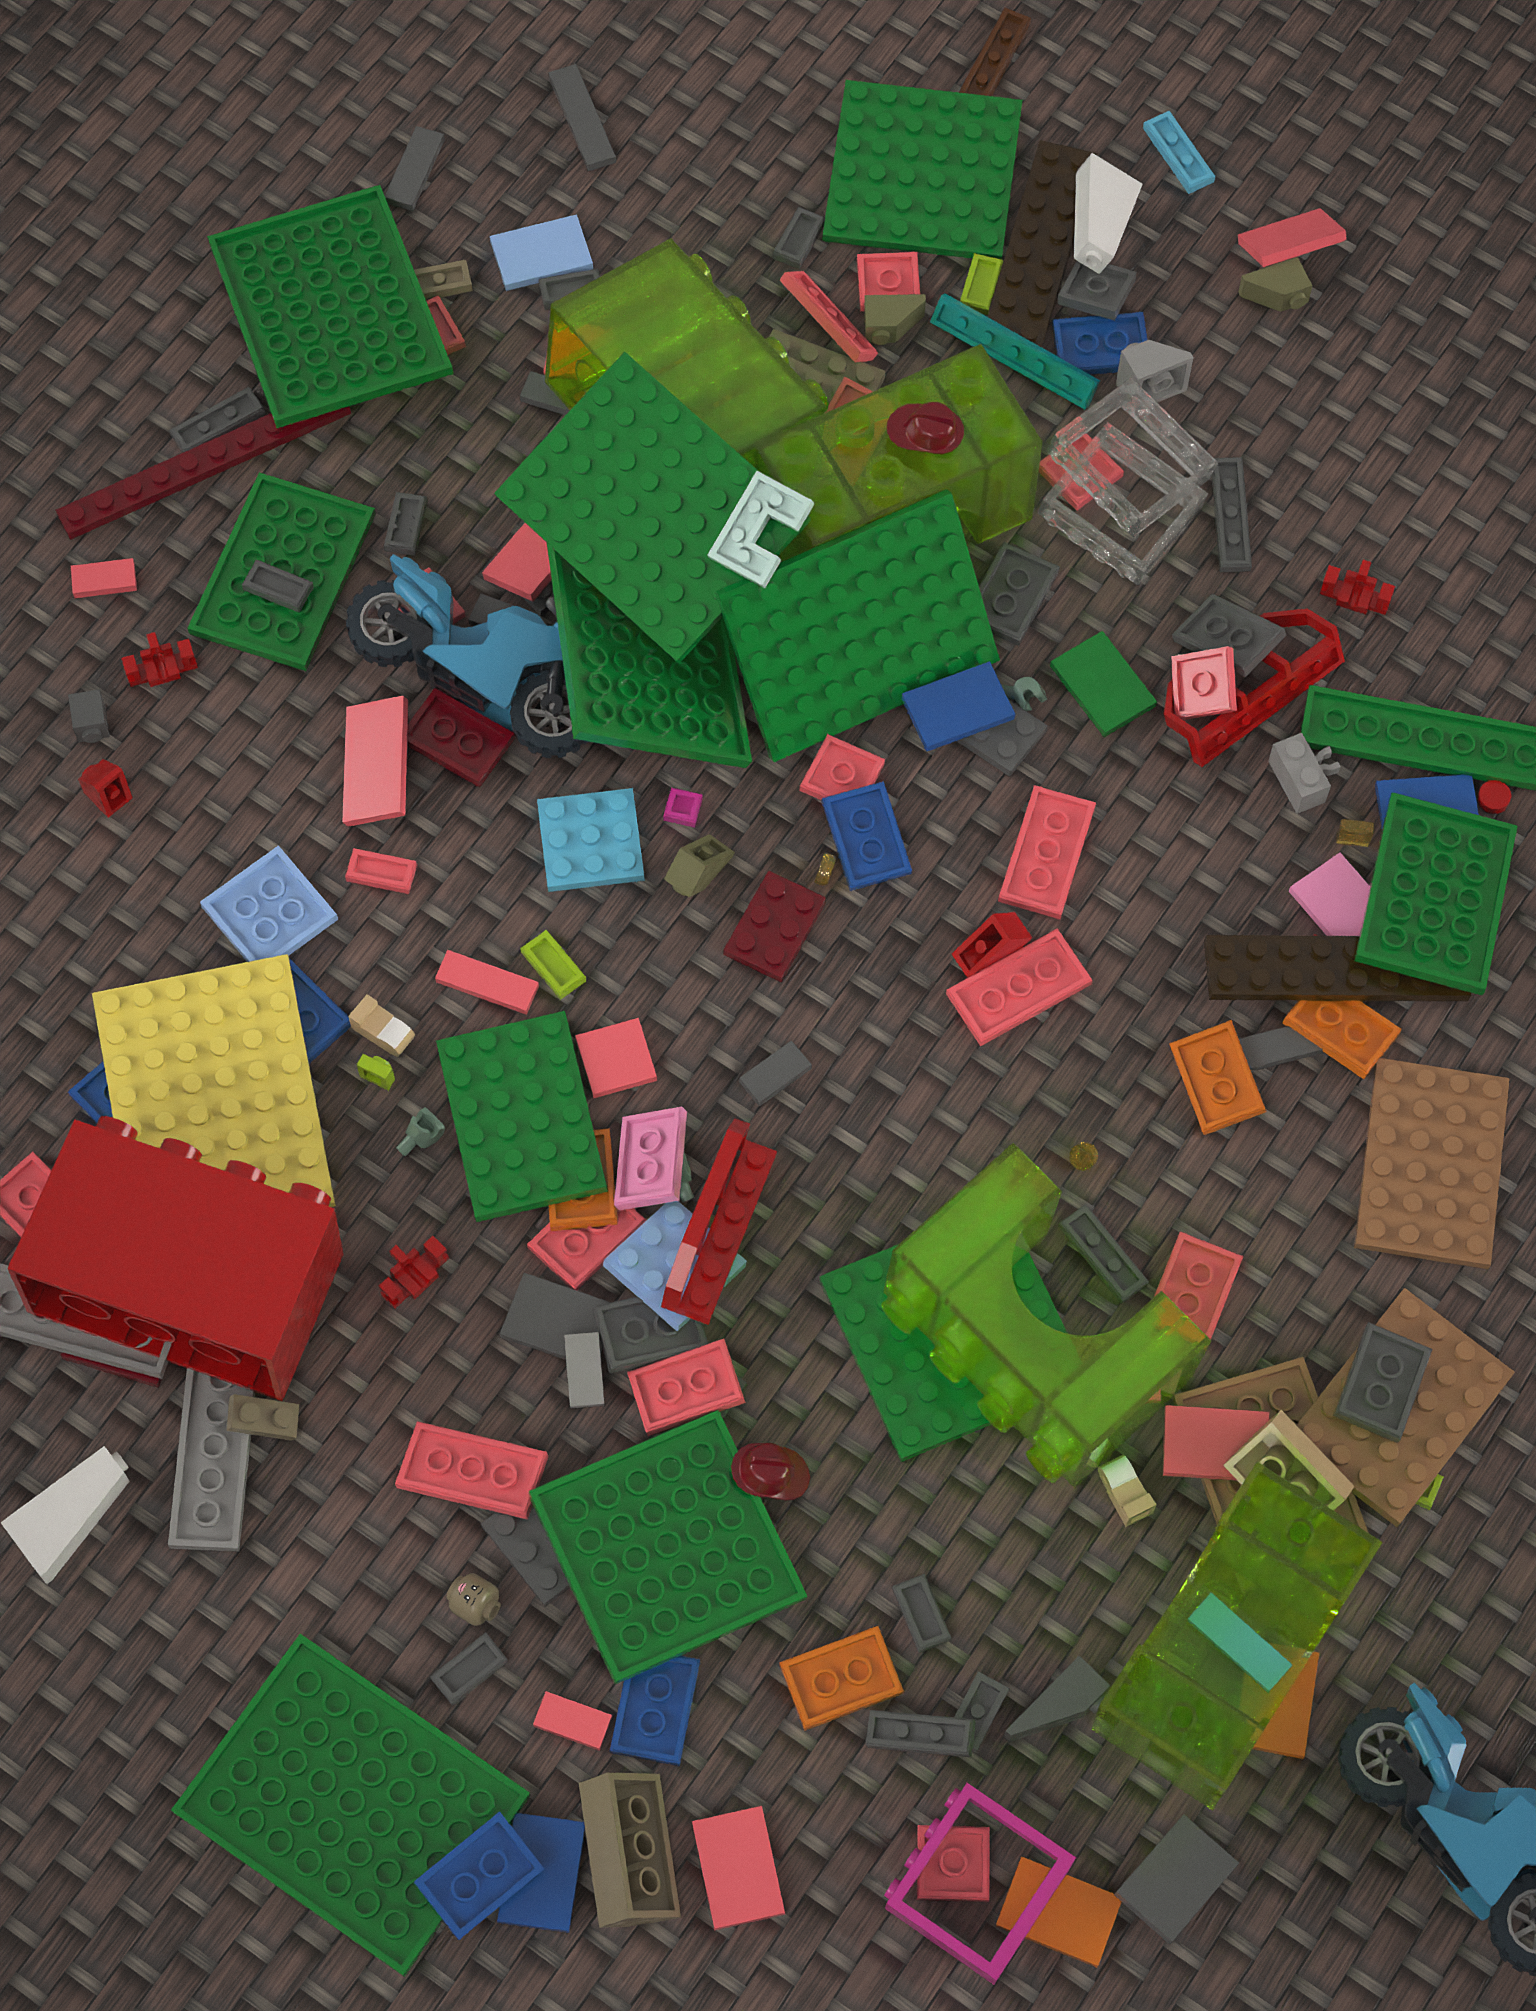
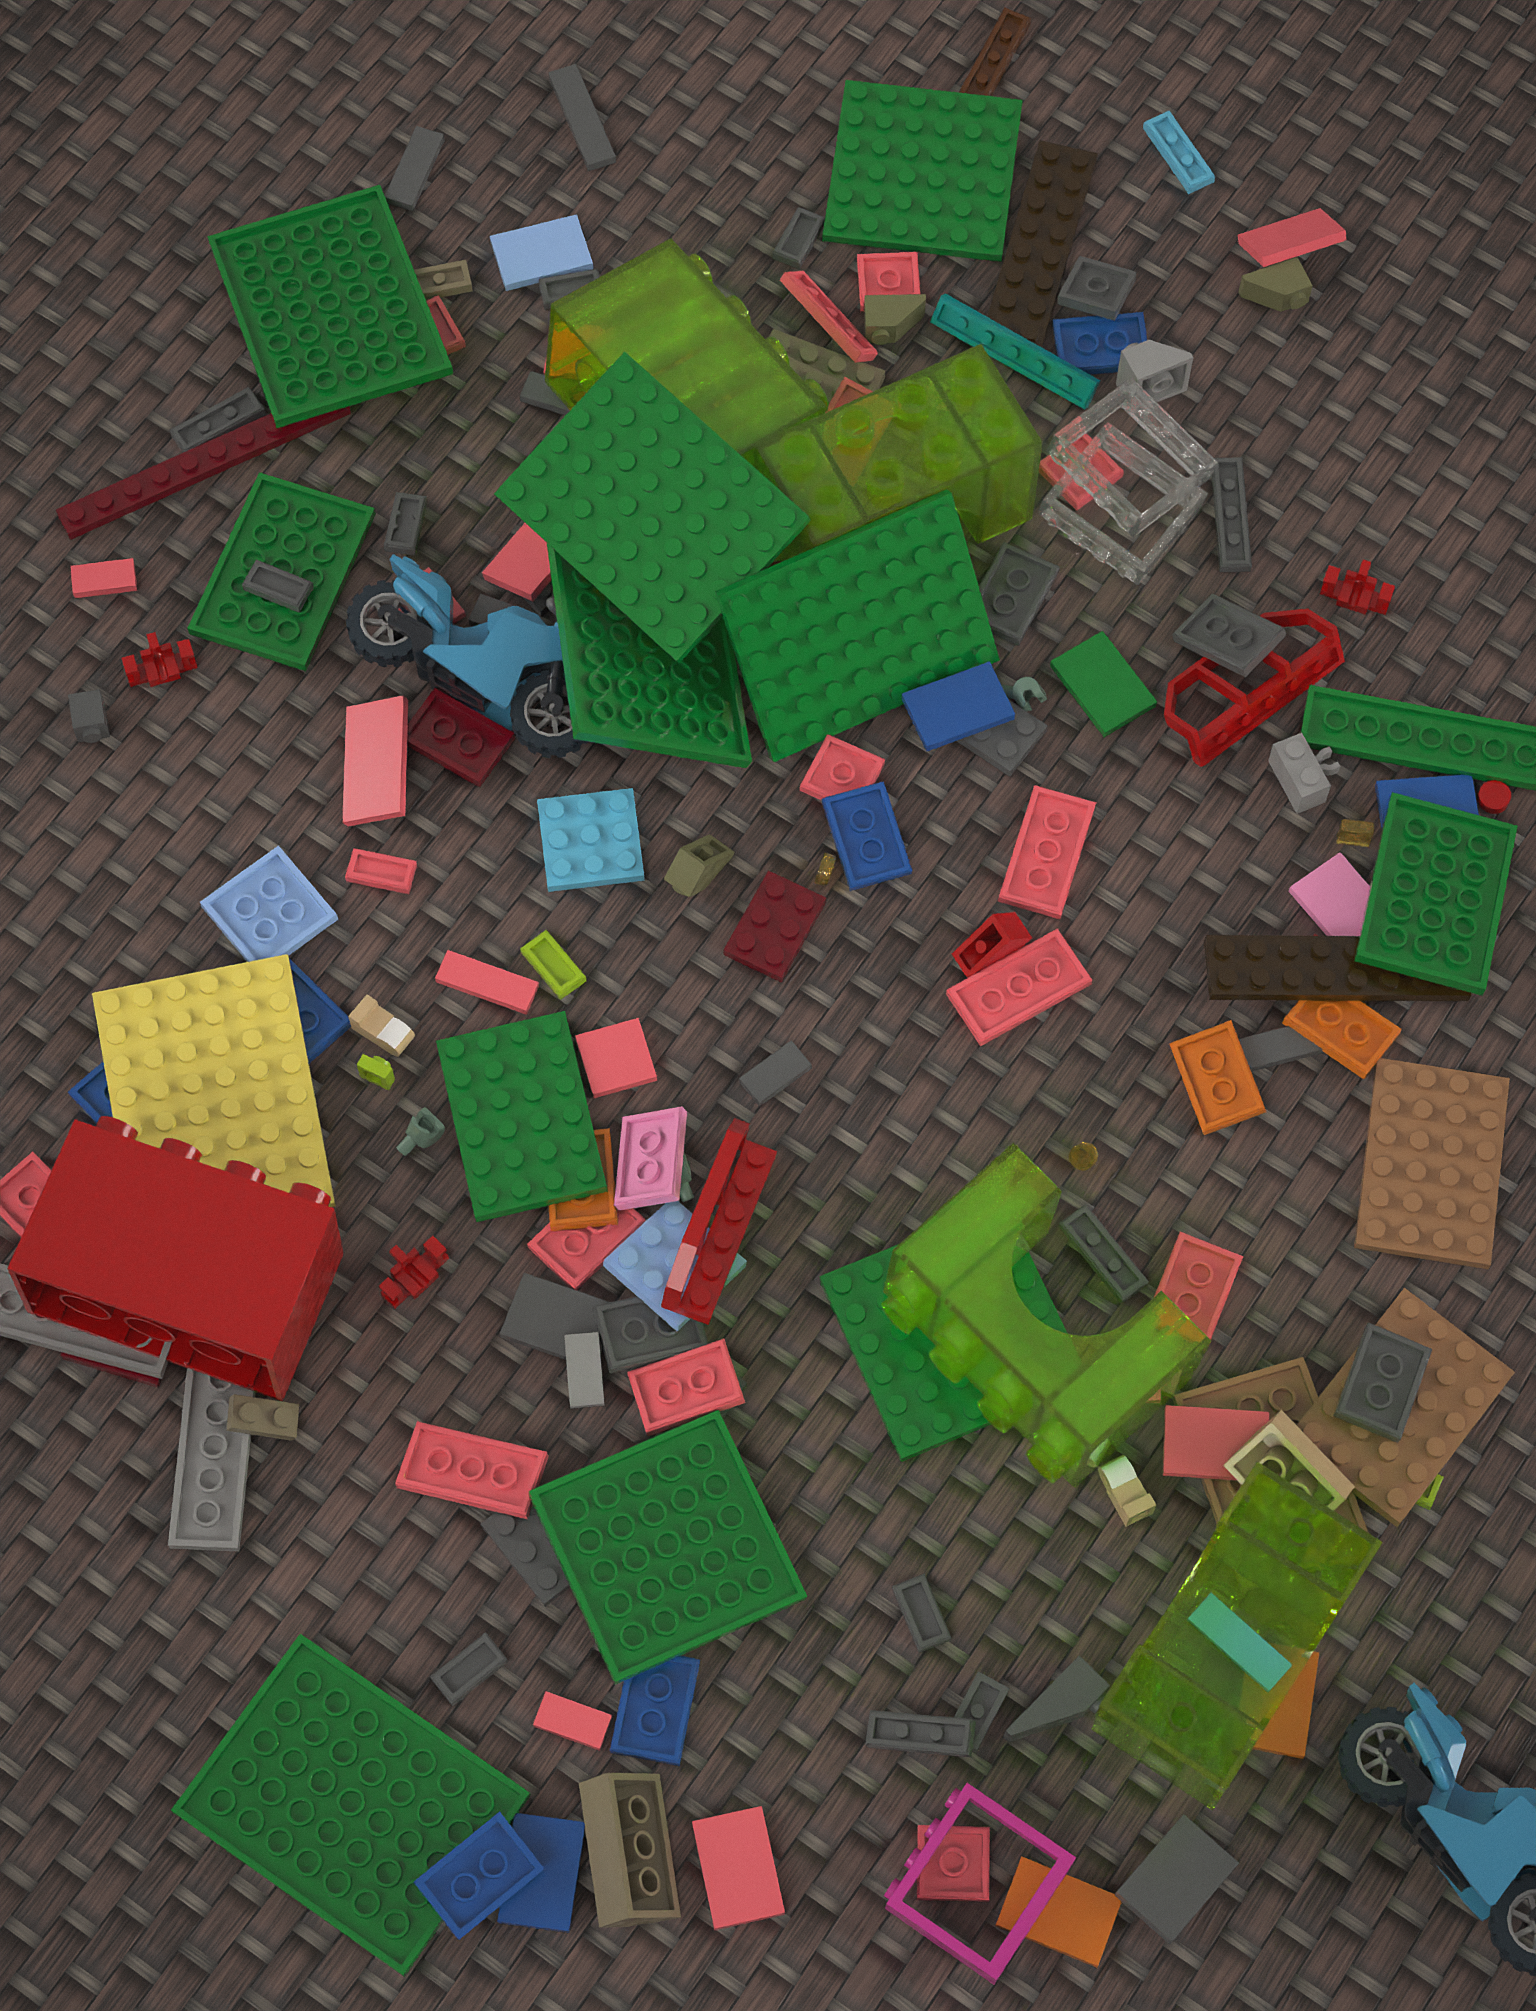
(65, 1513): white slope -> none
(105, 786): red slope -> none
(473, 1599): dark tan head -> none
(683, 807): dark pink tile -> none
(736, 543): light aqua plate -> none
(770, 1471): dark red piece -> none
(841, 1678): orange tile -> none
(925, 428): dark red piece -> none
(981, 283): lime tile -> none
(1101, 211): white slope -> none
(1204, 683): coral tile -> none

